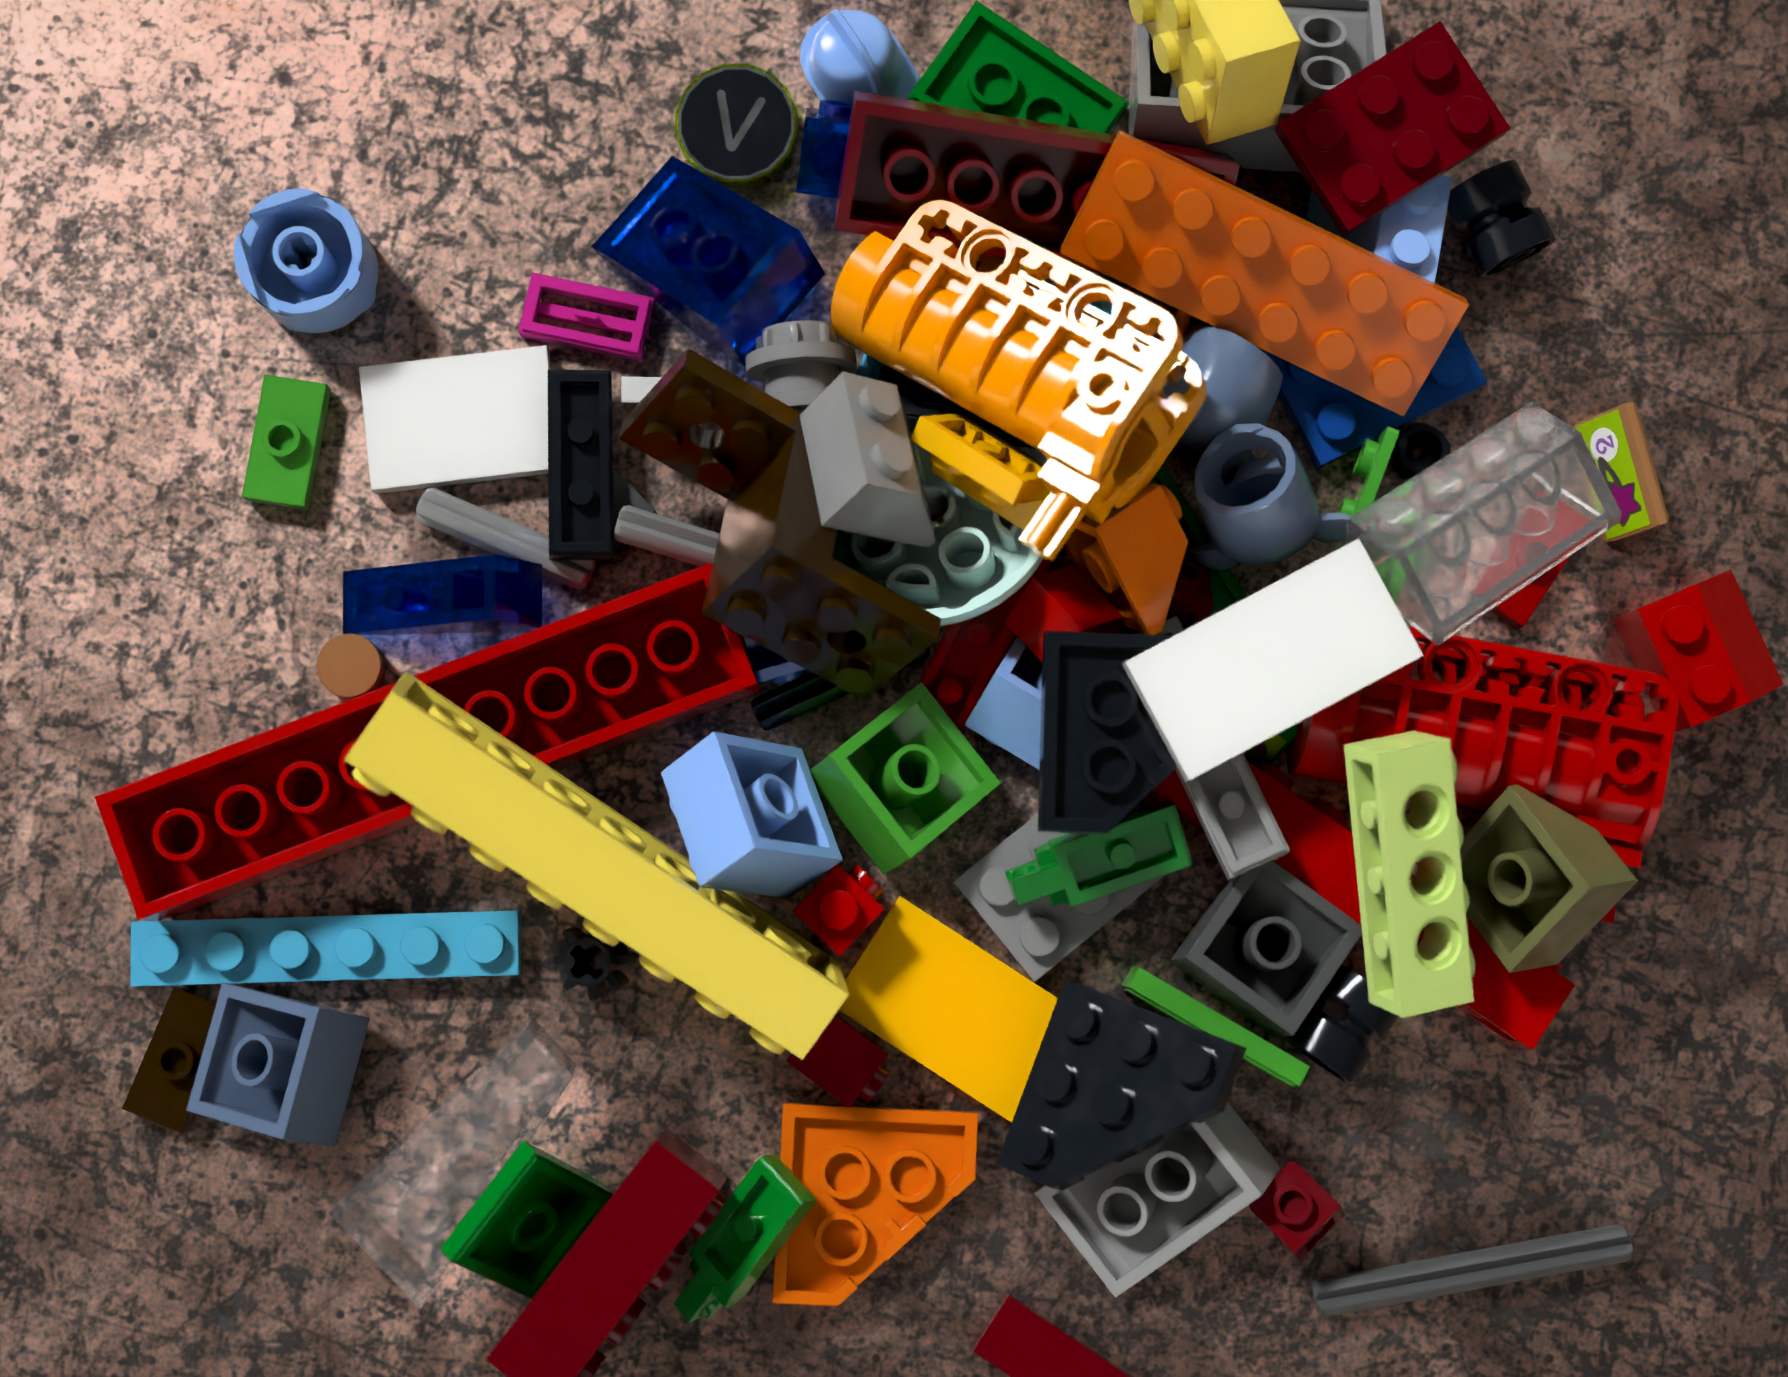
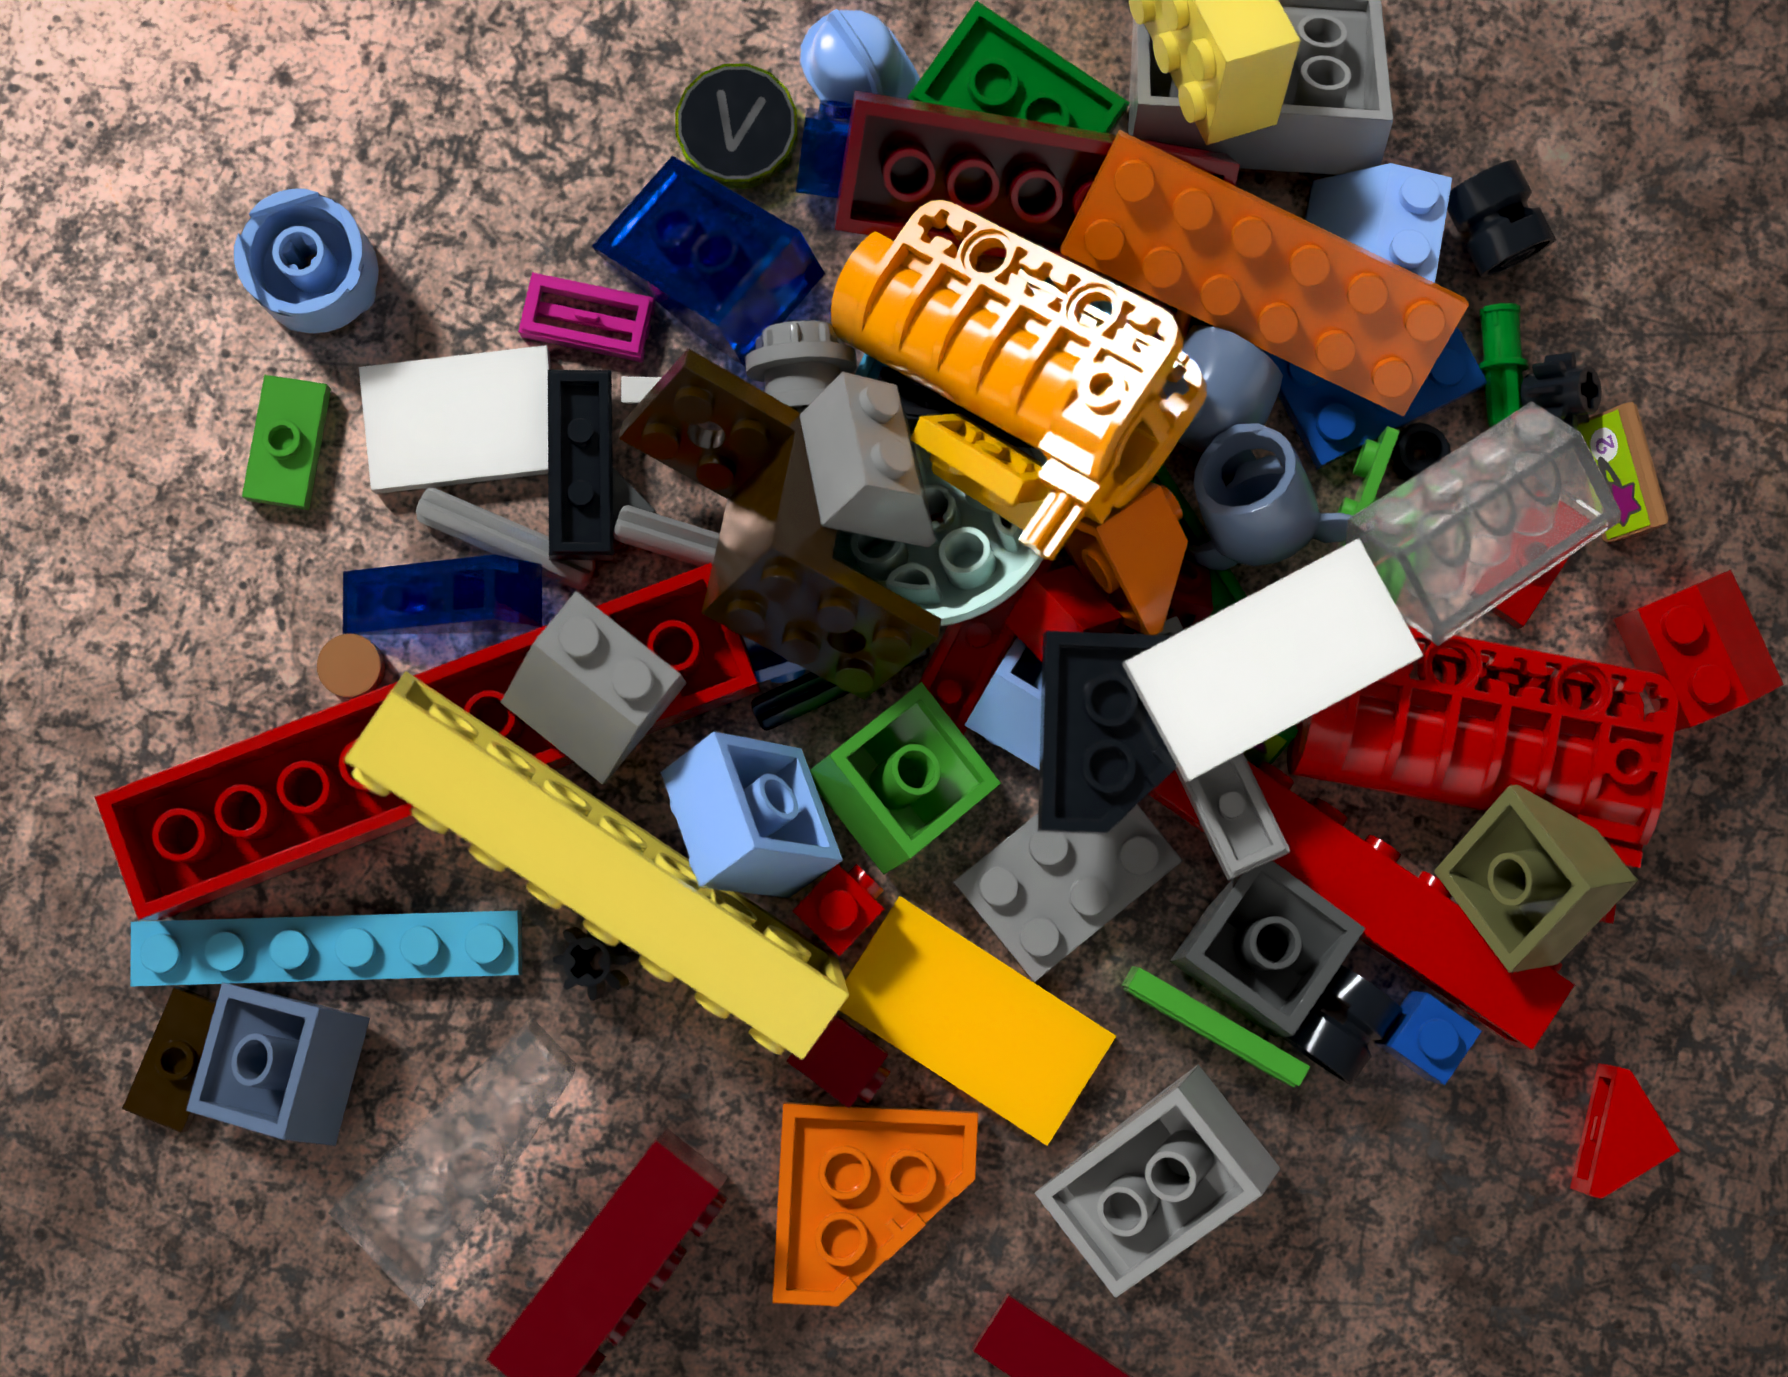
(526, 1220): green tile -> none
(591, 688): none -> light grey slope
(743, 1238): green hinge -> none
(1094, 865): green hinge -> none
(1112, 1087): black plate -> none
(1297, 1210): dark red bracket -> none
(1387, 846): yellowish green brick -> none
(1391, 128): dark red plate -> none
(1429, 1037): none -> blue brick
(1472, 1270): dark grey axle -> none
(1502, 360): none -> green axle
(1563, 388): none -> black gear
(1619, 1135): none -> red slope

